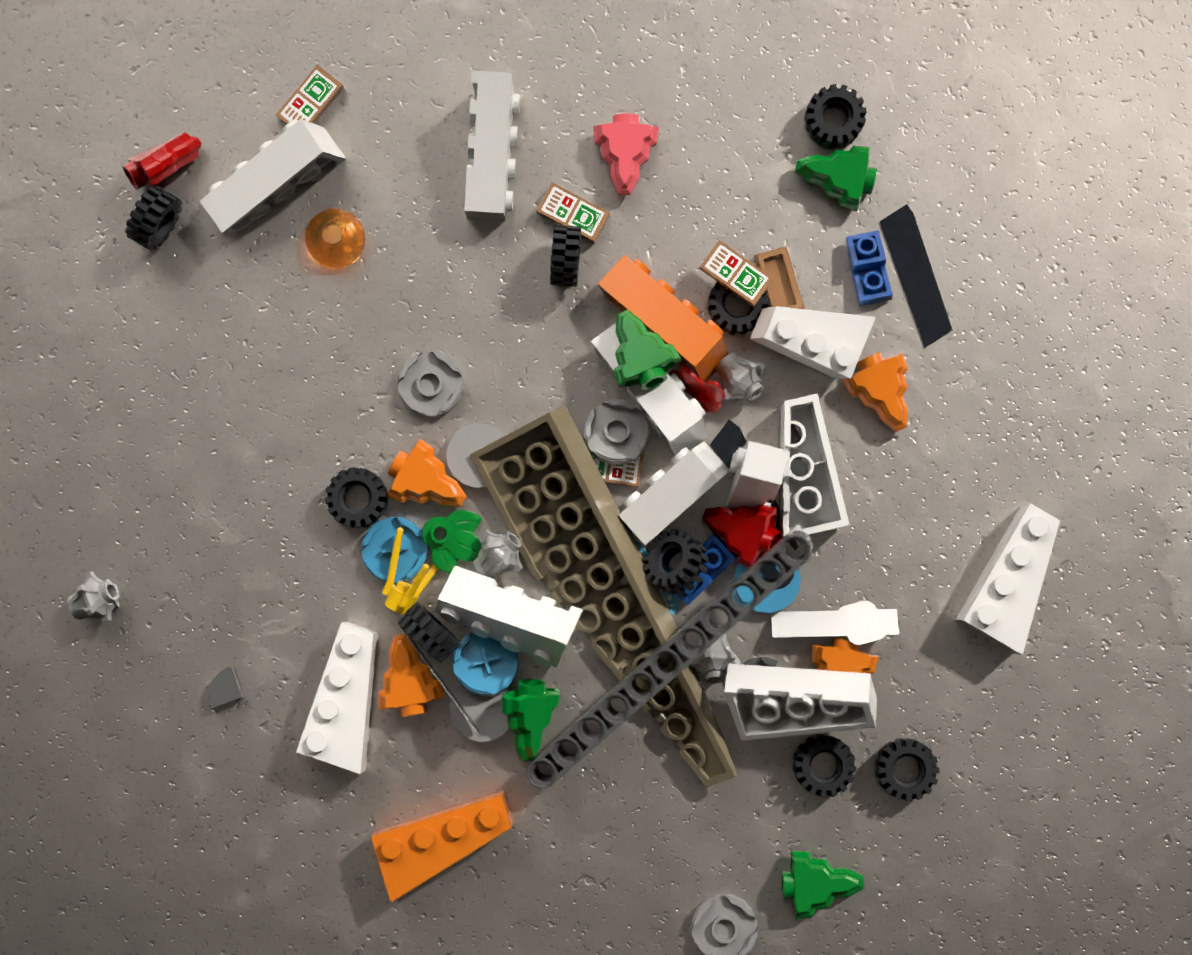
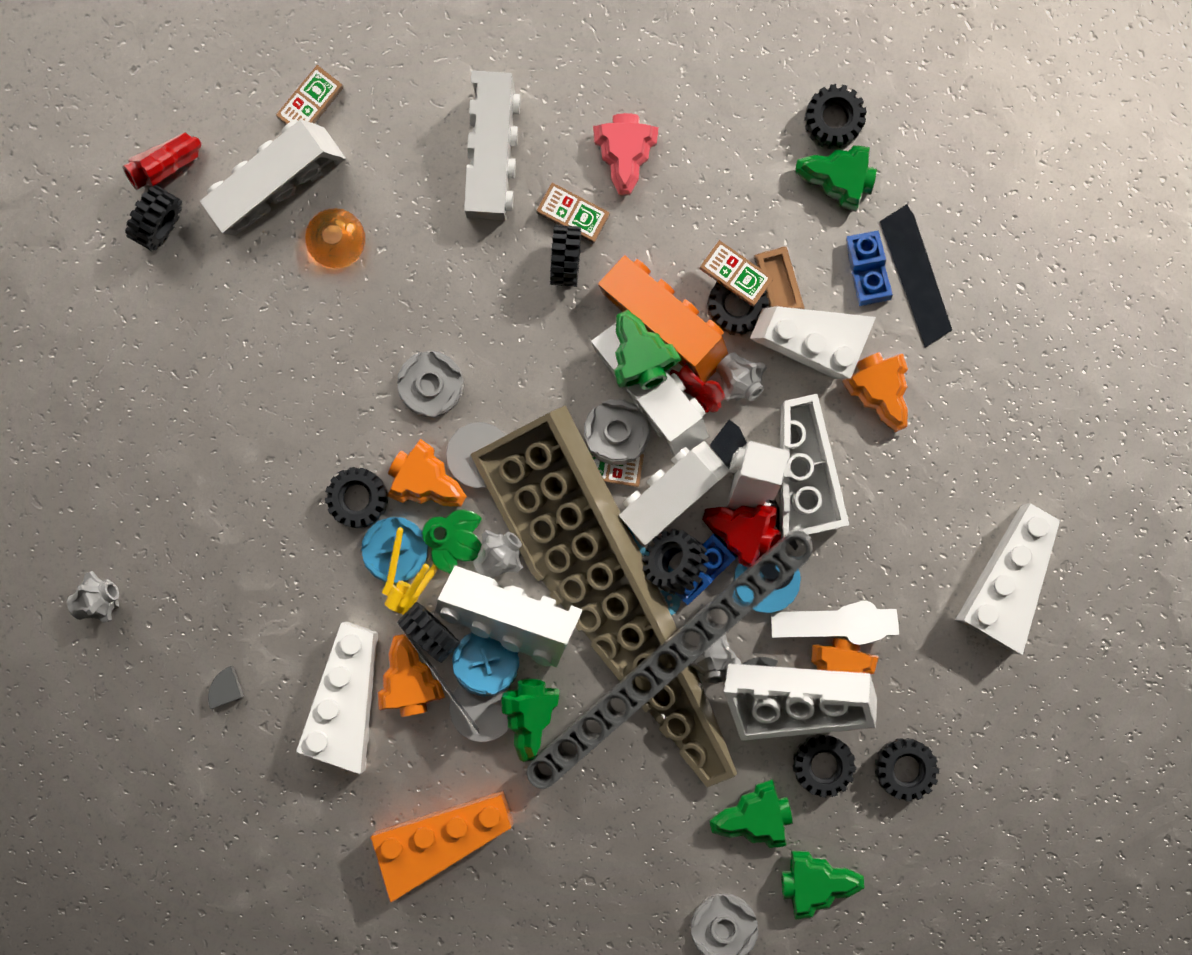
(757, 817): none -> green rock

